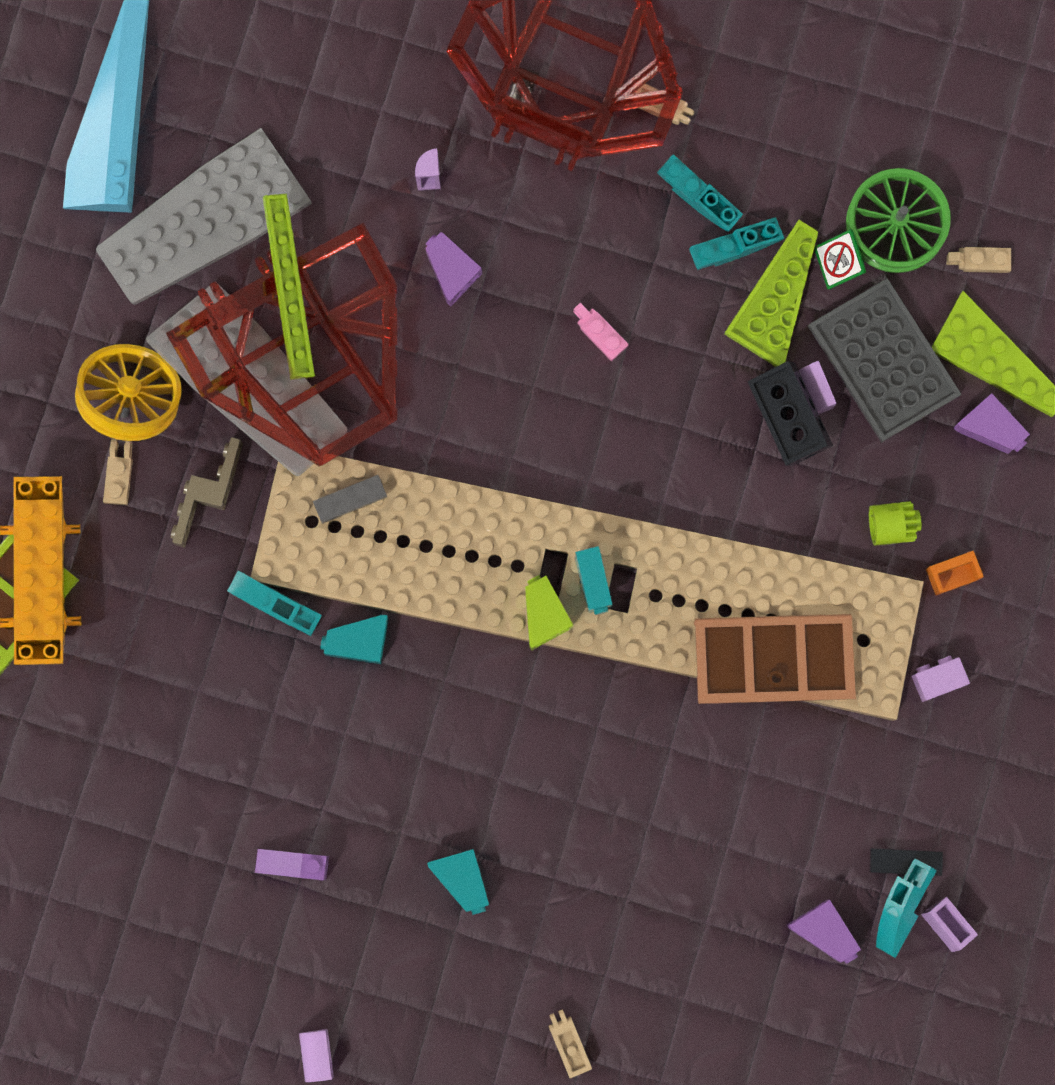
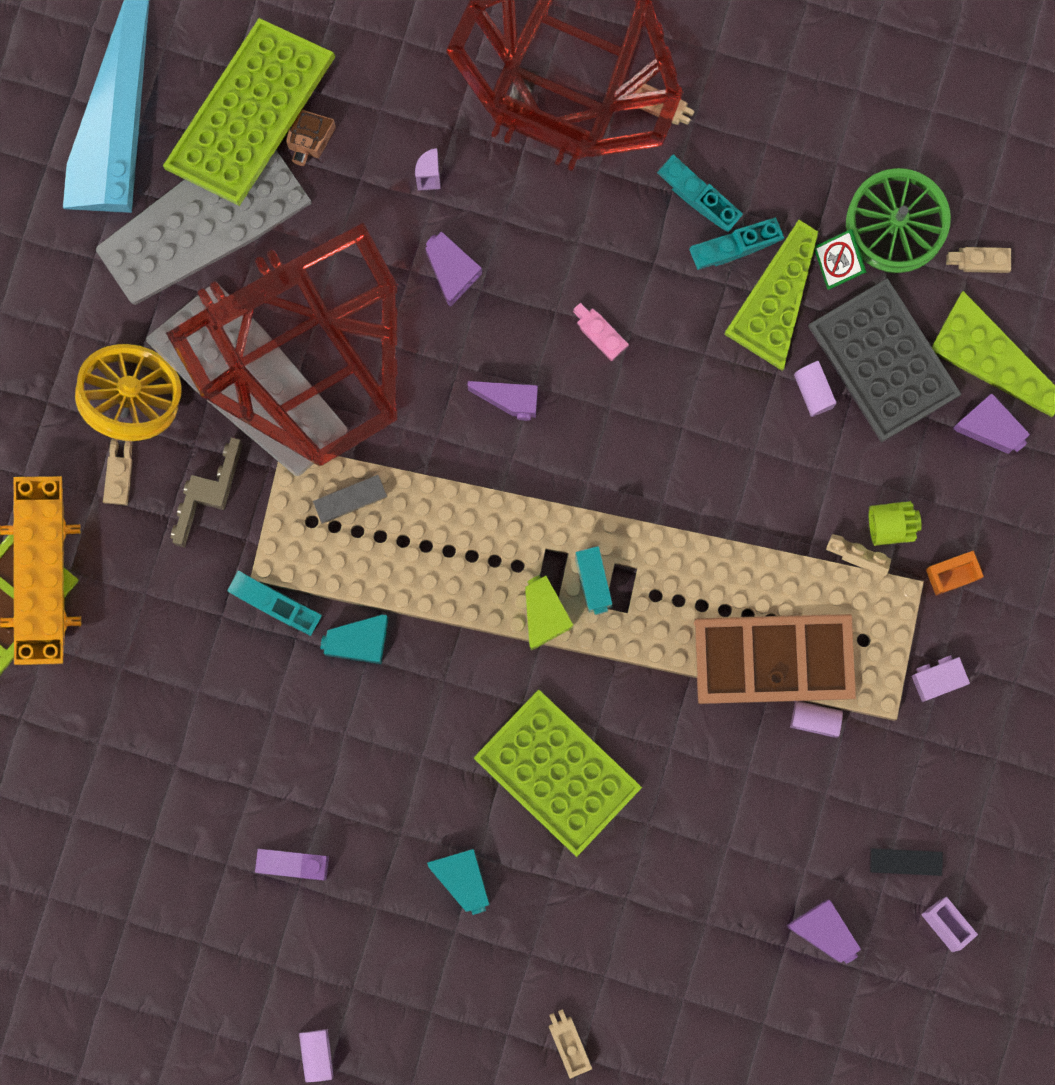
(249, 111): none -> lime plate
(288, 286): lime tile -> none
(309, 136): none -> torso
(512, 398): none -> medium lavender slope
(557, 773): none -> lime plate
(775, 413): black brick -> none
(816, 719): none -> lavender brick
(859, 555): none -> tan hinge
(900, 905): teal slope -> none

